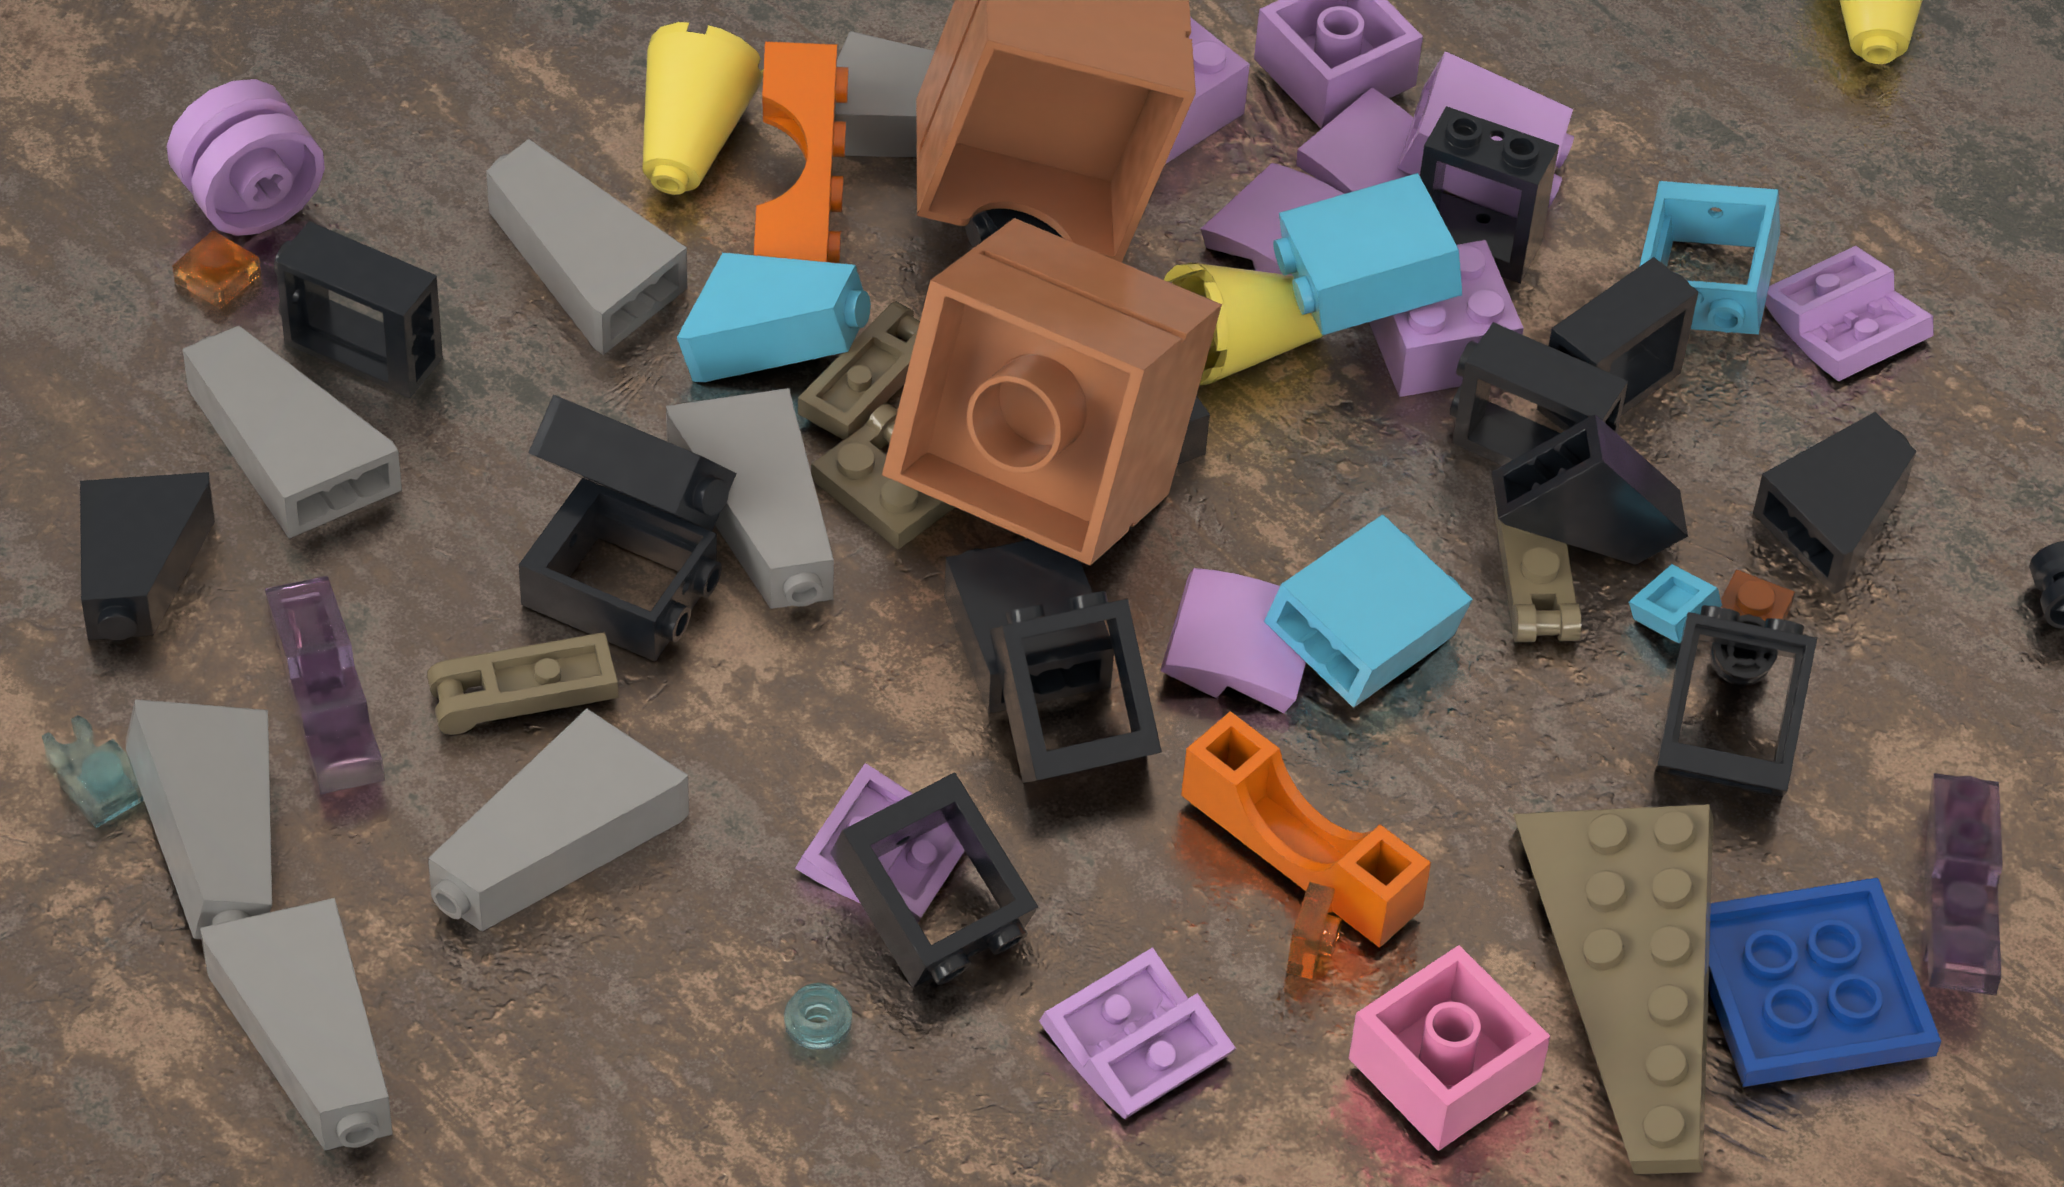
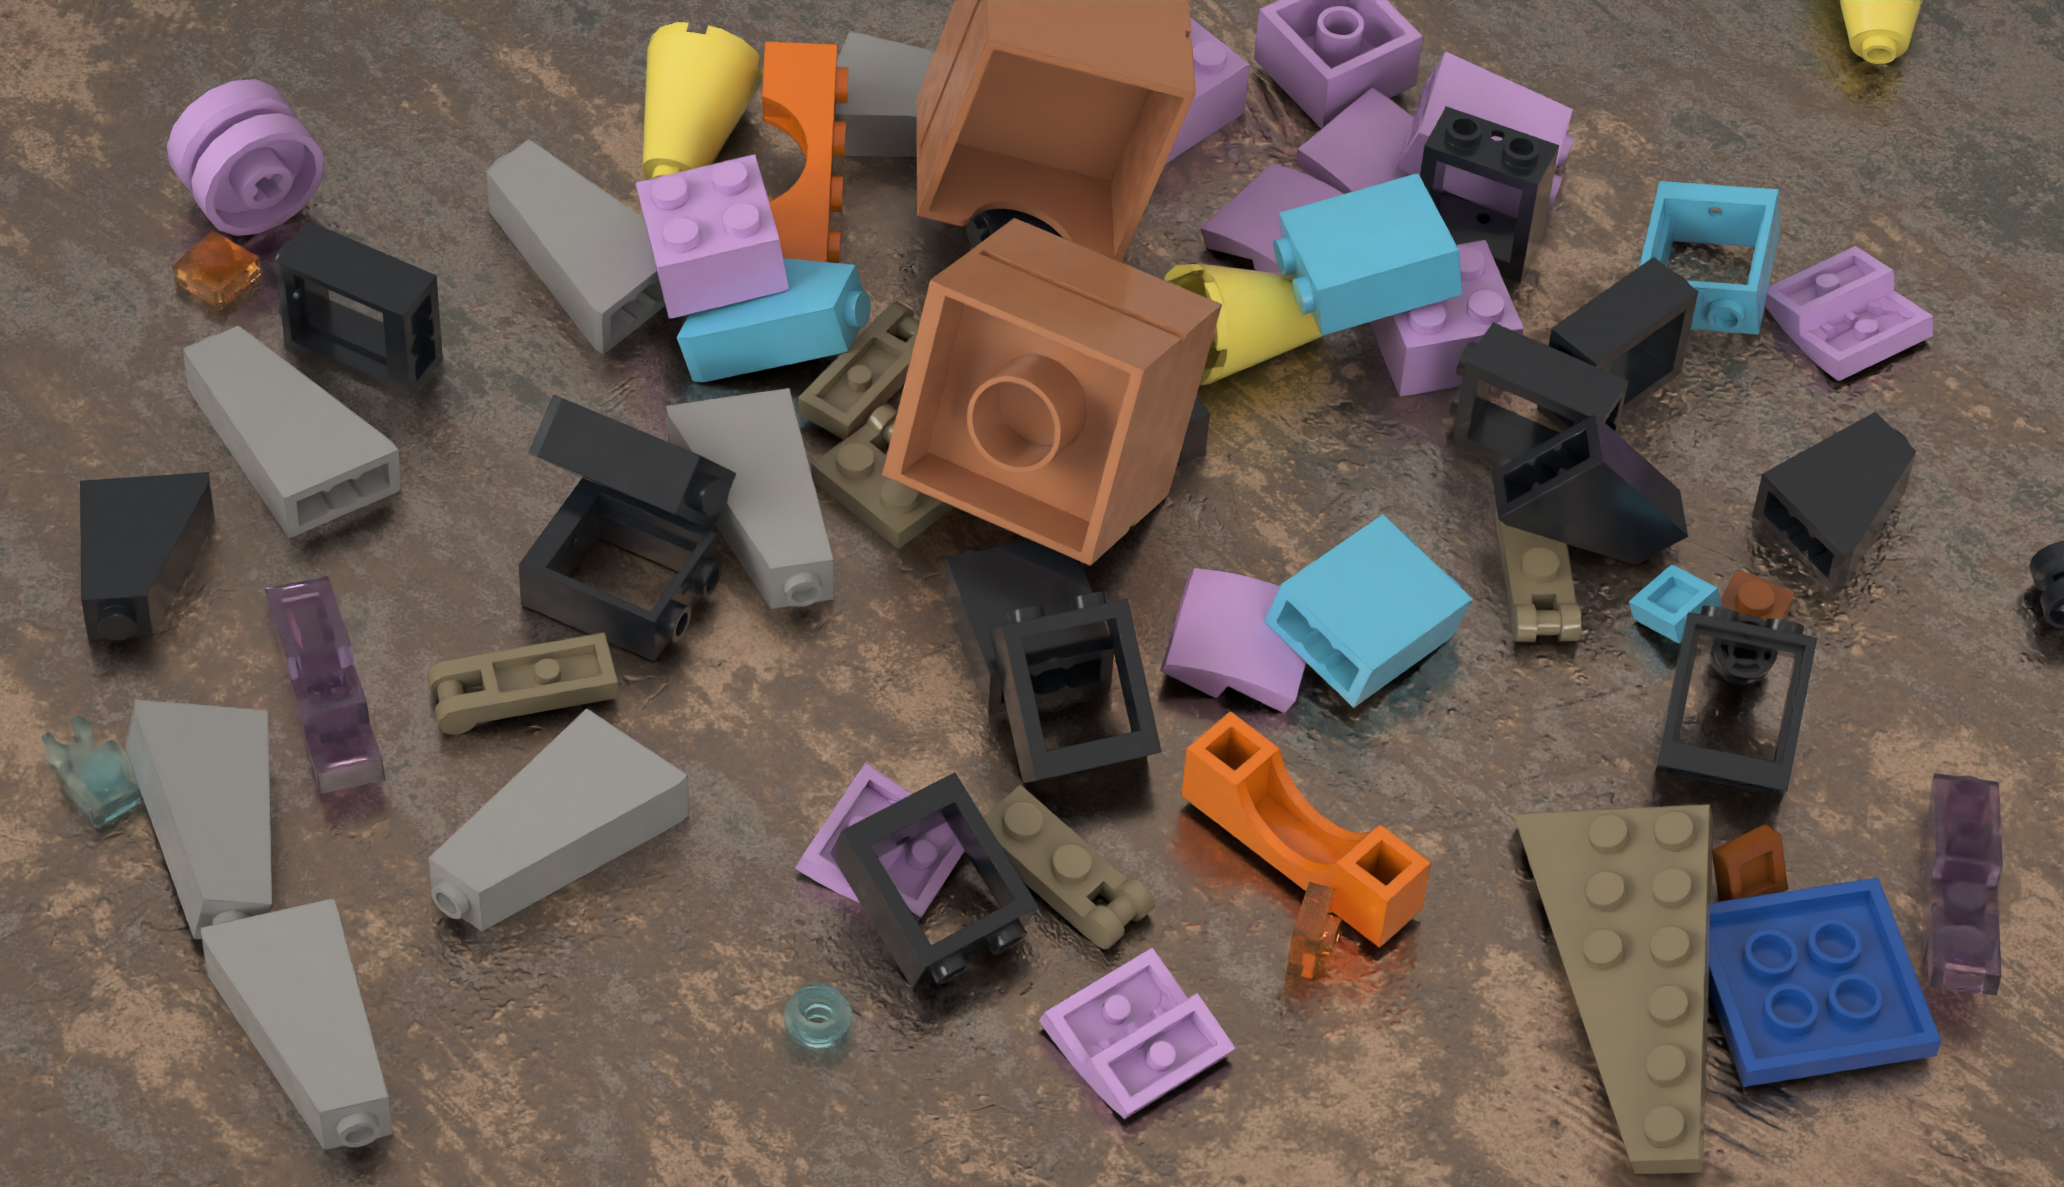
(712, 236): none -> lavender brick
(1067, 869): none -> dark tan plate
(1448, 1047): bright pink brick -> none
(1750, 865): none -> dark orange plate

